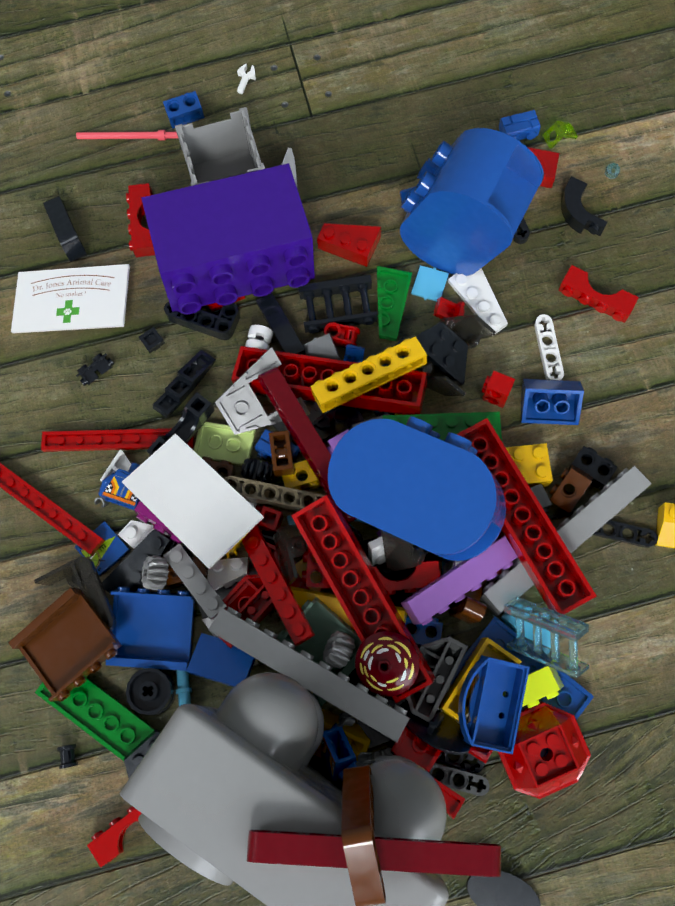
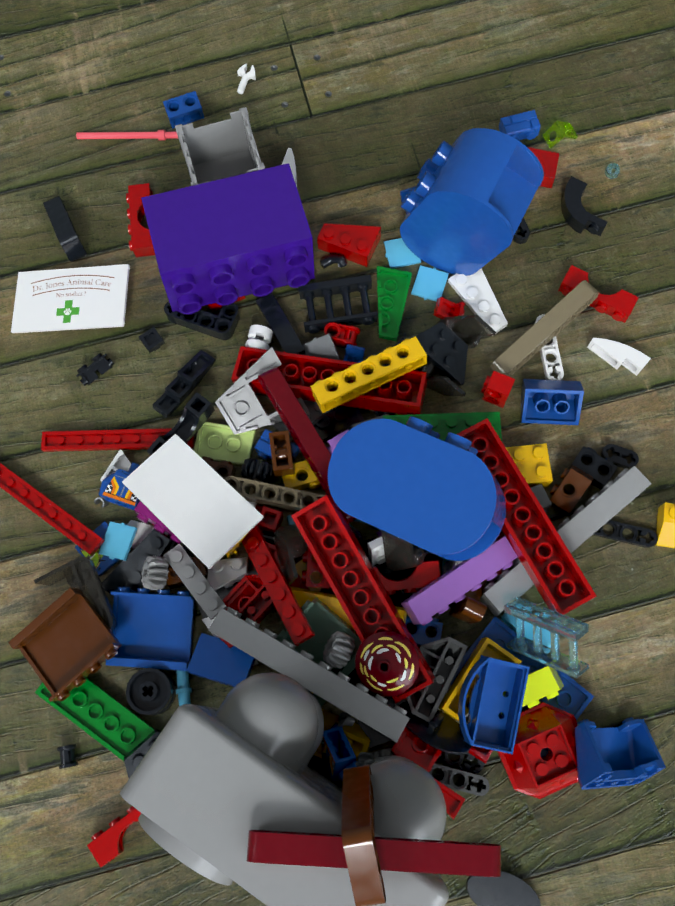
(118, 541): none -> medium azure piece
(333, 258): none -> black arm
(399, 254): none -> medium azure piece
(545, 329): none -> dark tan beam
(615, 754): none -> blue windscreen
(619, 354): none -> white slope
(620, 452): none -> black beam

